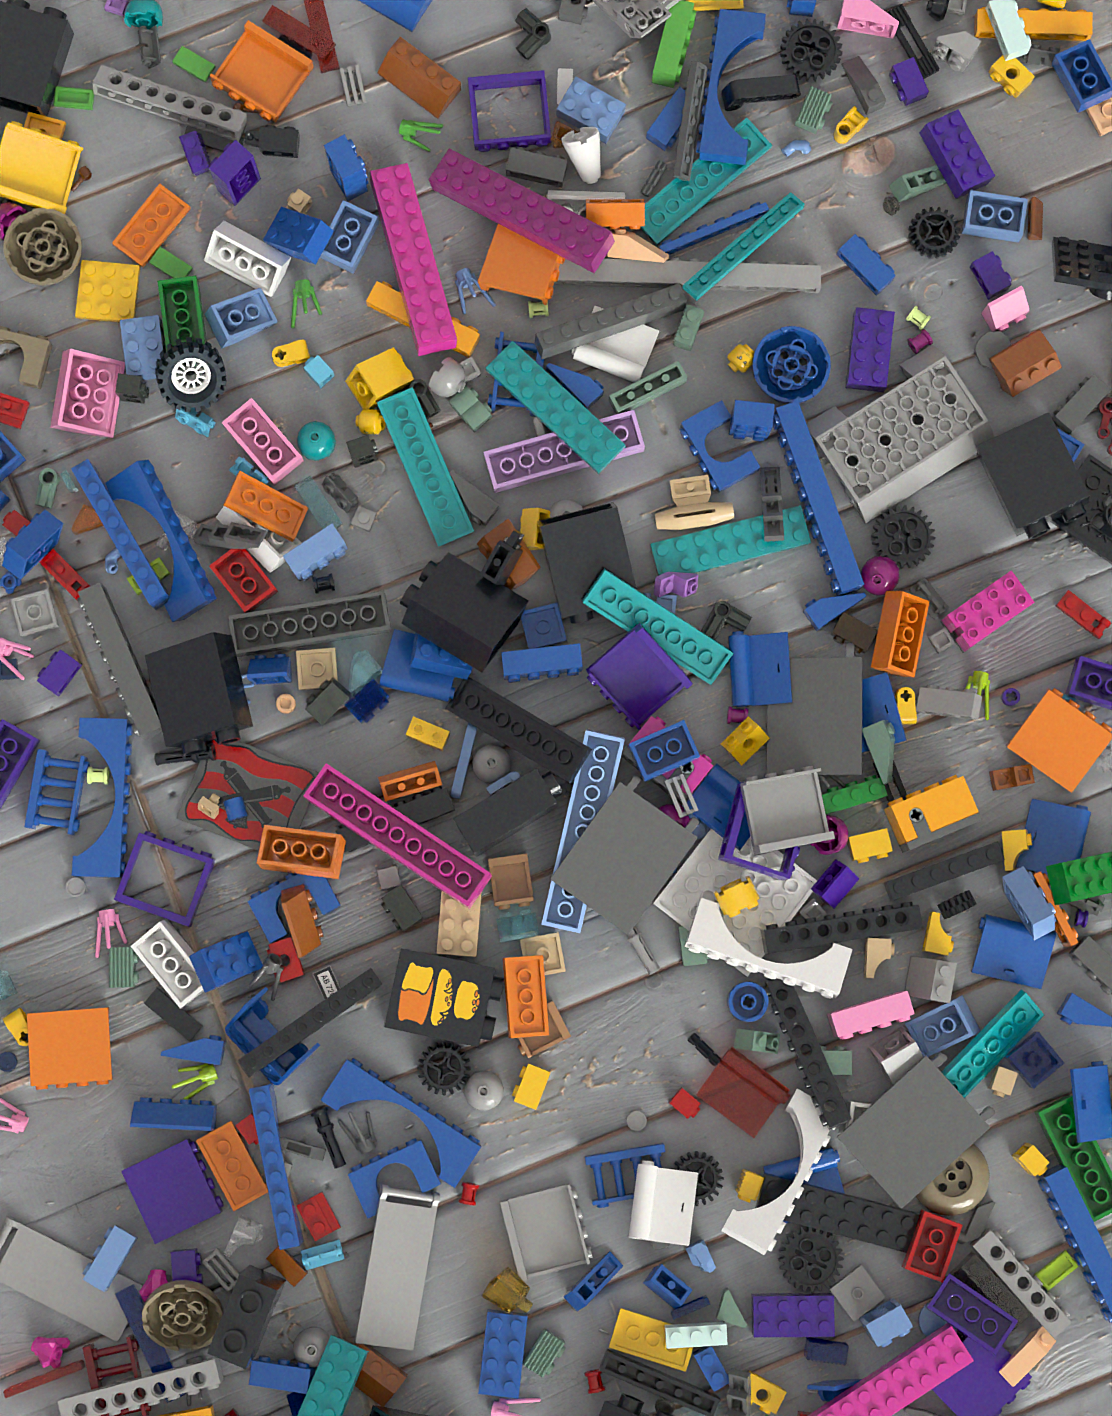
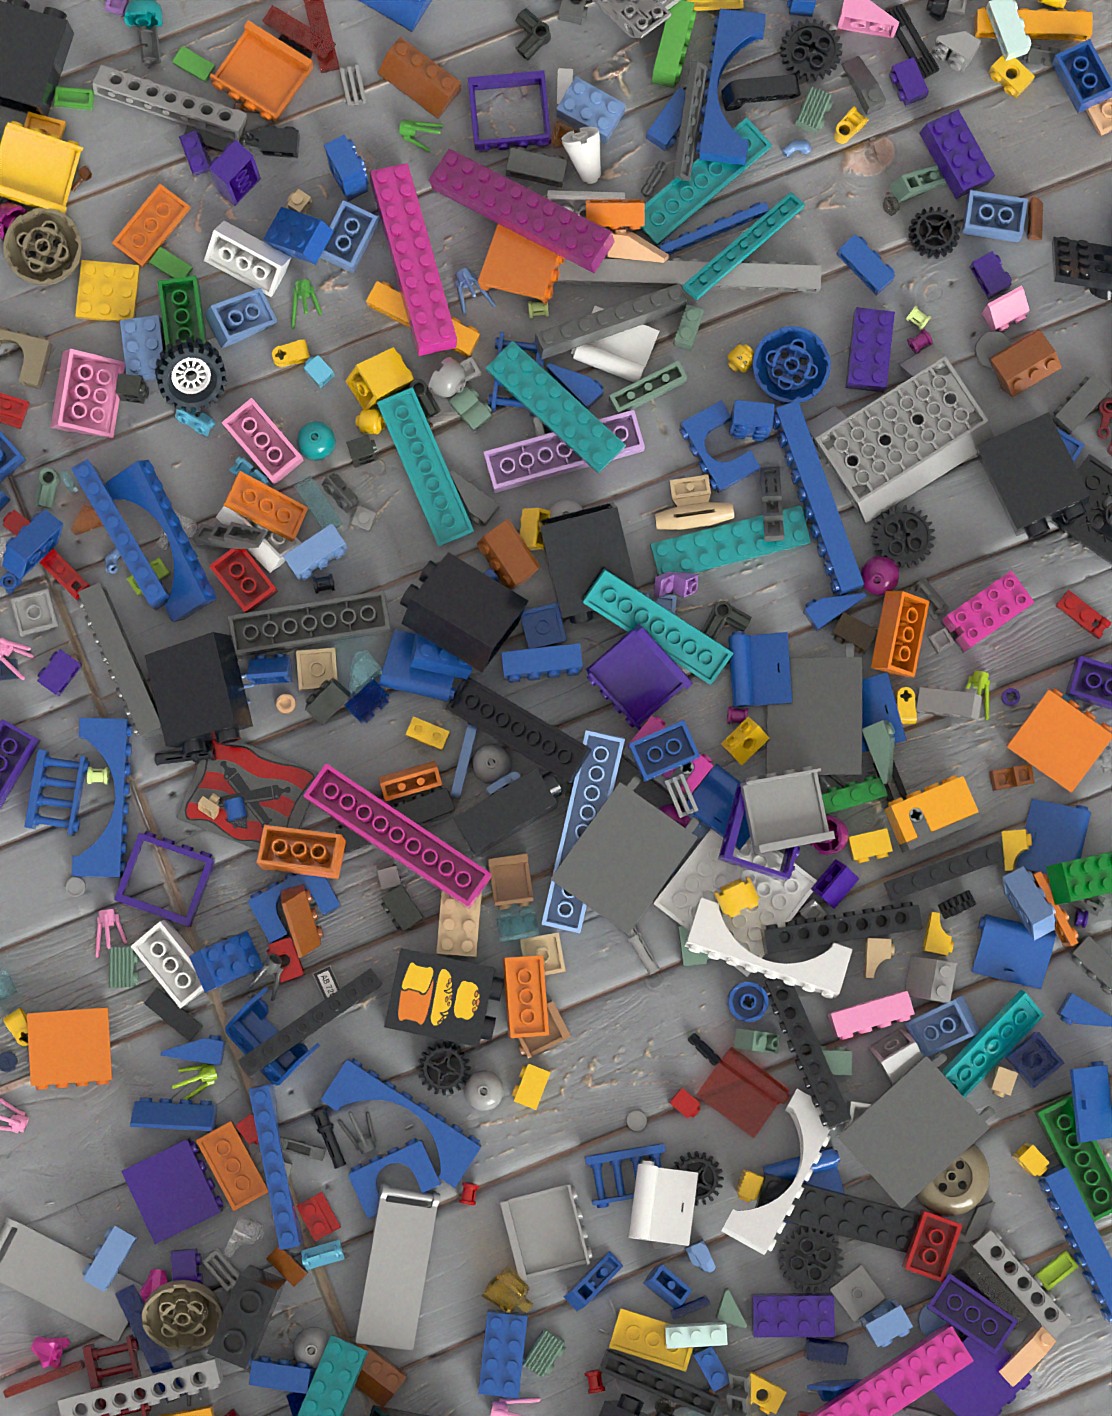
(503, 559): black hinge -> none

